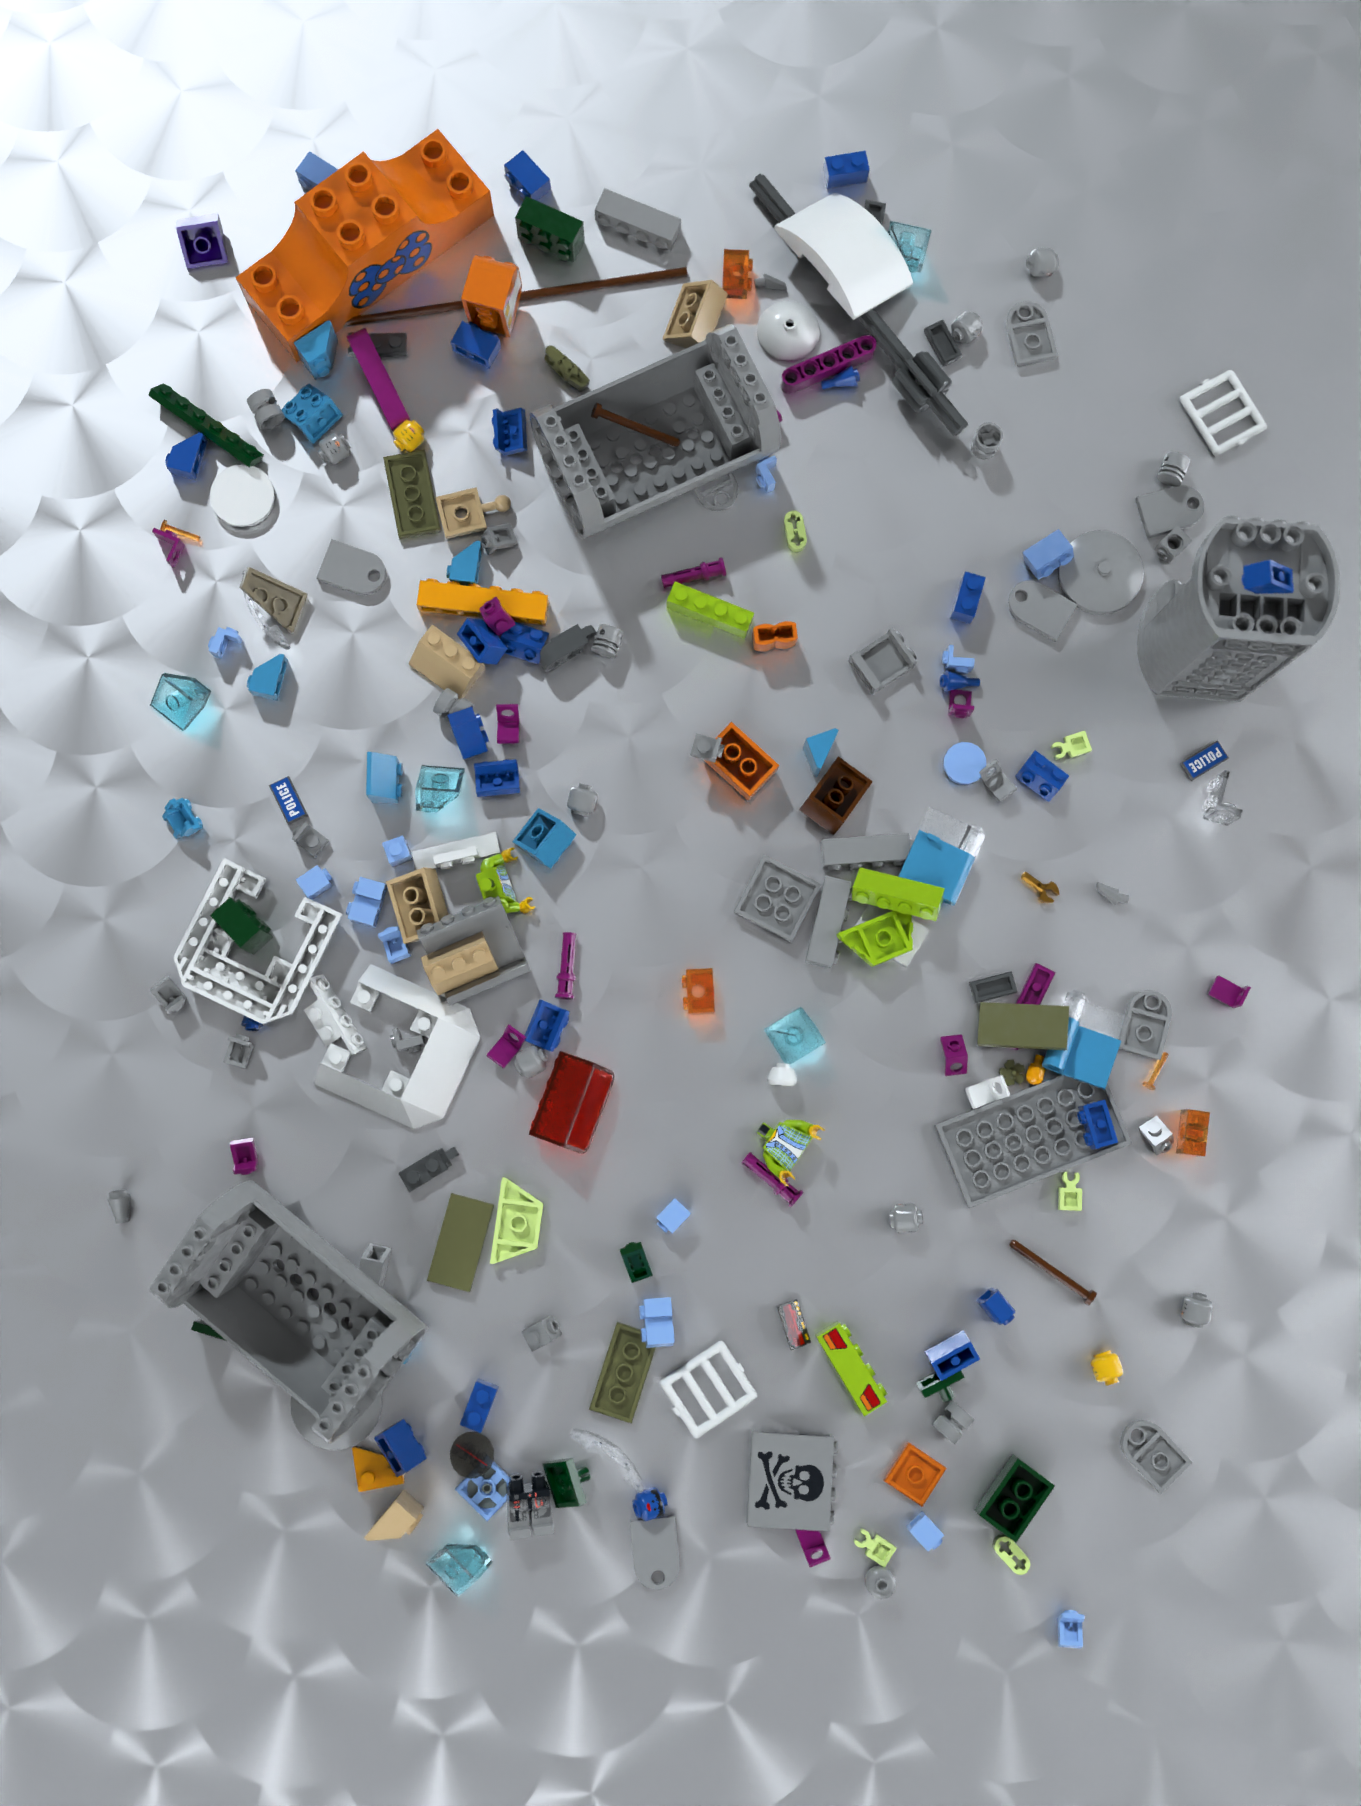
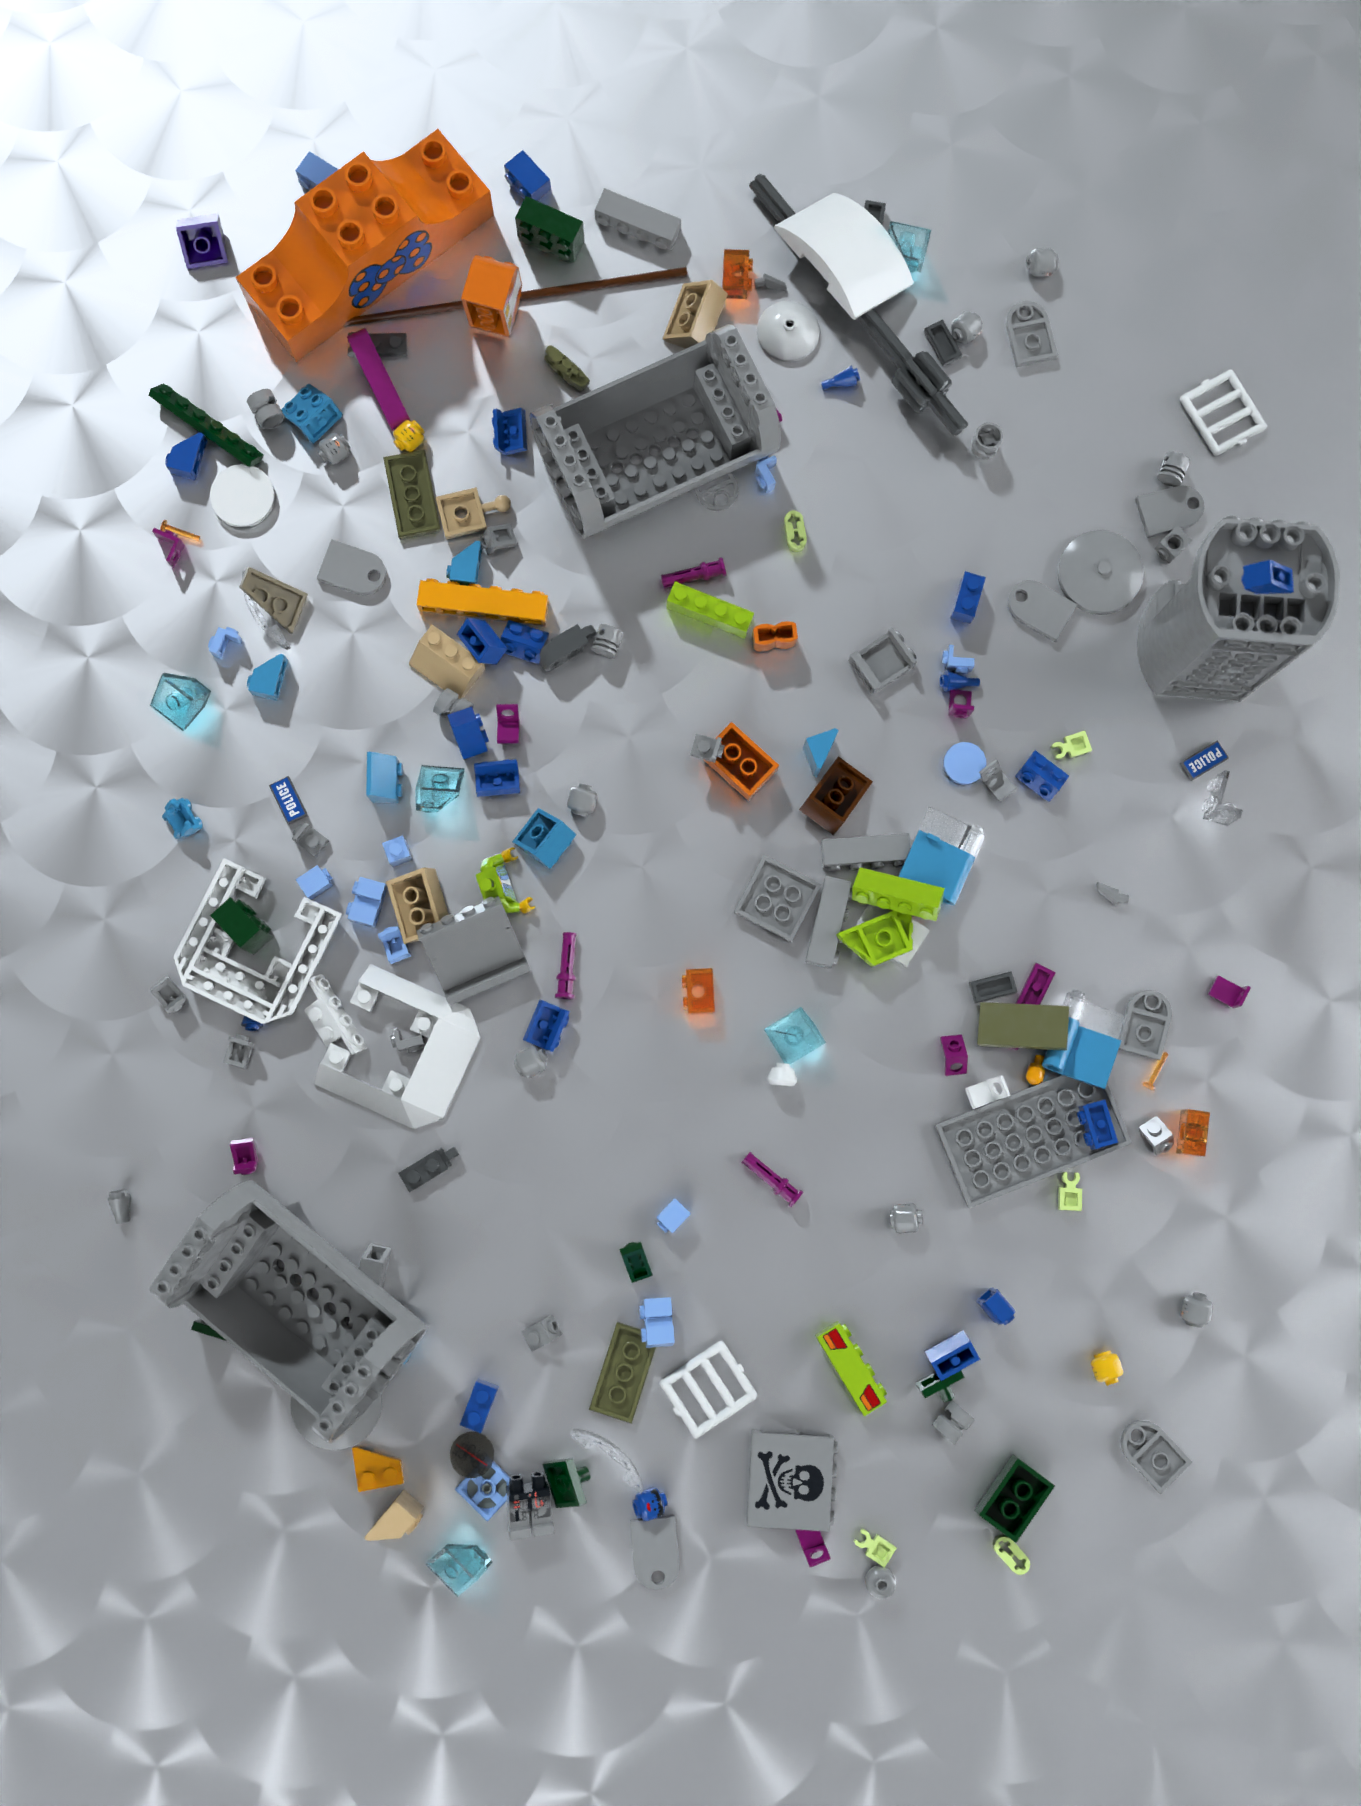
(318, 350): dark azure slope -> none
(400, 1447): blue brick -> none
(456, 852): white bracket -> none
(459, 963): tan slope -> none
(460, 1242): olive tile -> none
(476, 344): blue brick -> none
(496, 616): magenta bracket -> none
(506, 1047): magenta bracket -> none
(516, 1222): yellowish green wing -> none
(572, 1103): clear red windscreen -> none
(598, 411): reddish brown bar -> none
(786, 1145): torso -> none
(793, 1324): slope -> none
(822, 372): magenta beam -> none
(846, 169): blue brick -> none
(915, 1474): orange tile -> none
(925, 1531): light blue brick -> none
(1012, 1072): olive plant -> none
(1042, 888): pearl gold bar -> none
(1048, 554): medium blue brick -> none
(1070, 1629): light blue bracket -> none
(1088, 1296): reddish brown bar -> none

